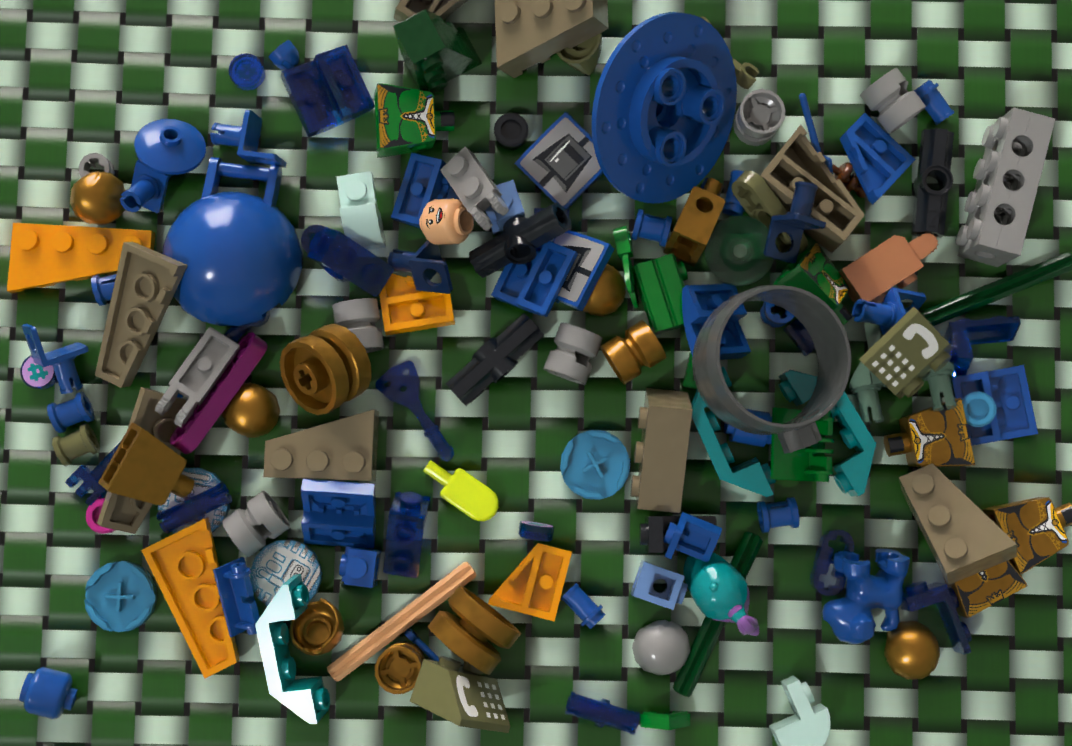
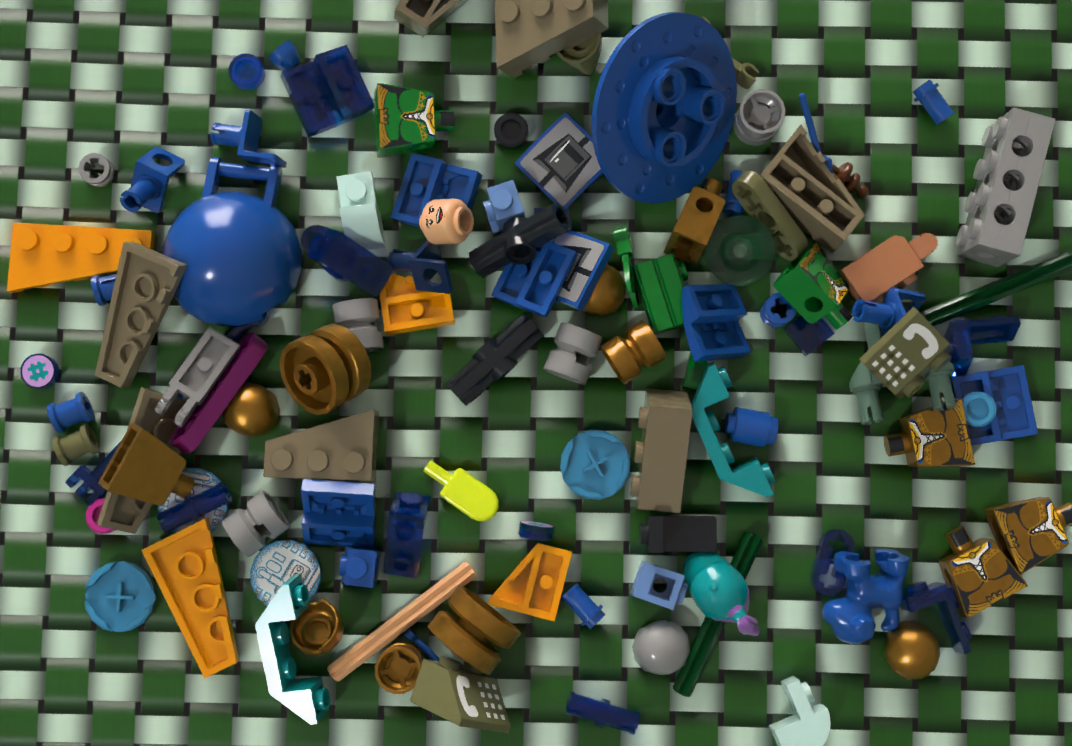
(48, 693): blue head -> none
(60, 359): blue bracket -> none
(97, 198): pearl gold hair -> none
(170, 146): blue dish -> none
(237, 597): blue hinge -> none
(411, 400): clear blue piece -> none
(434, 50): dark green wedge -> none
(473, 187): light grey hinge -> none
(651, 228): blue bush -> none
(665, 721): green tile -> none
(692, 537): blue bracket -> none
(778, 514): blue bush -> none
(793, 223): dark blue bracket -> none
(806, 463): green hinge -> none
(832, 355): dark grey cylinder -> none
(855, 469): teal slope -> none
(874, 156): blue wing -> none
(892, 100): light grey wheel -> none
(934, 161): black piece -> none
(953, 526): dark tan wedge -> none

